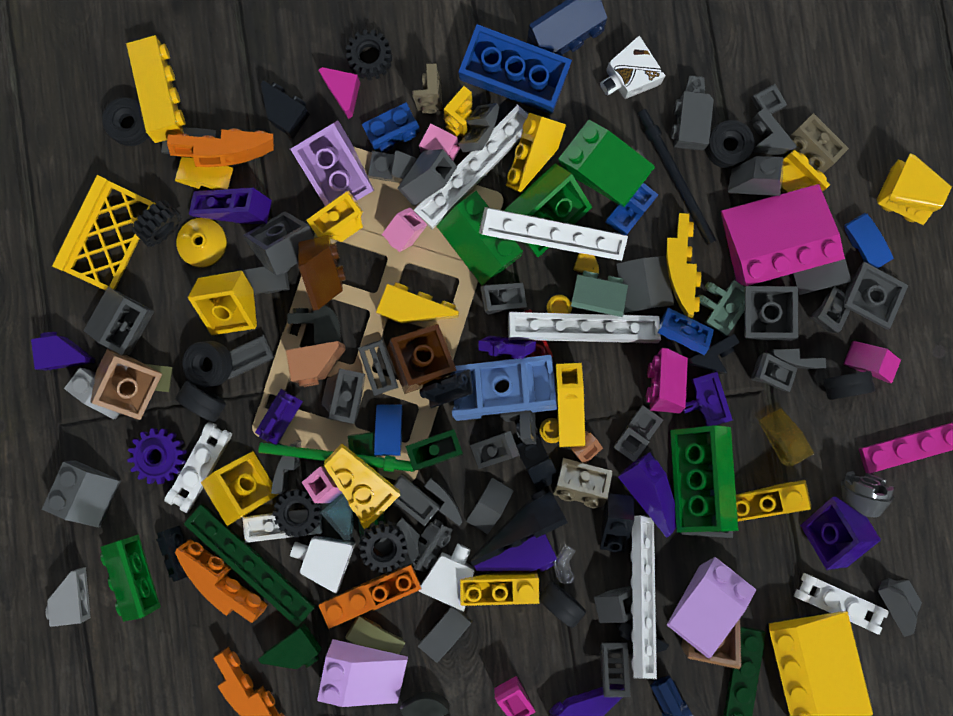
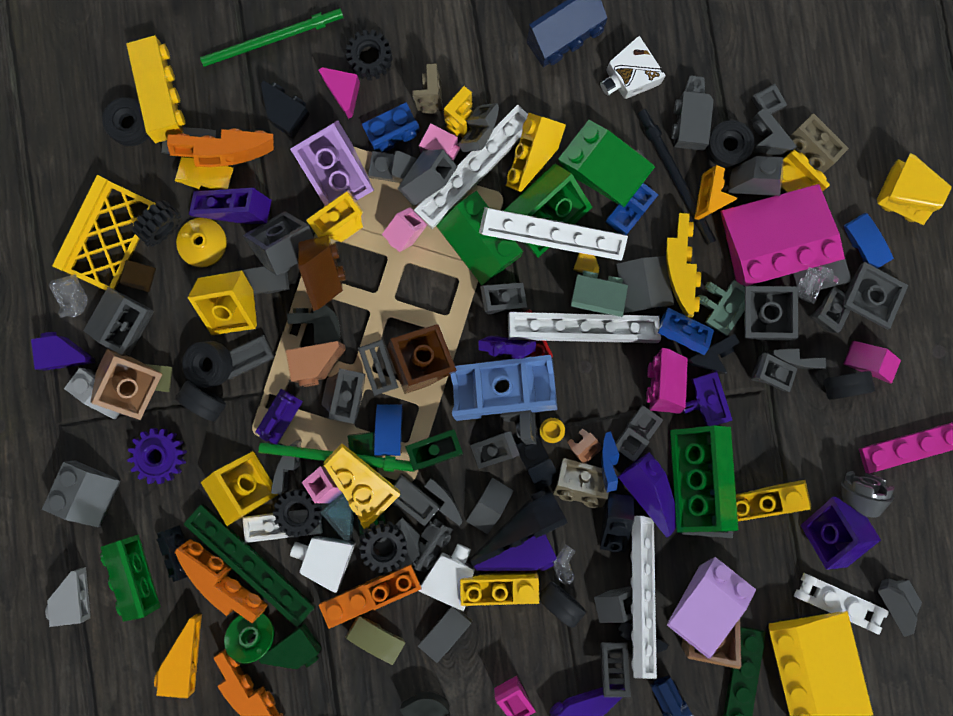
(69, 296): none -> clear bracket
(137, 276): none -> dark brown slope
(179, 669): none -> light orange slope
(198, 467): white plate -> none
(239, 634): none -> green dish
(317, 21): none -> green bar
(360, 675): lavender slope -> none
(410, 308): yellow slope -> none
(448, 389): black hinge -> none
(514, 69): blue slope -> none
(559, 304): yellow plate -> none
(570, 404): yellow slope -> none
(609, 458): none -> blue slope
(710, 193): none -> light orange slope
(786, 438): clear yellow slope -> none
(810, 285): none -> clear bracket

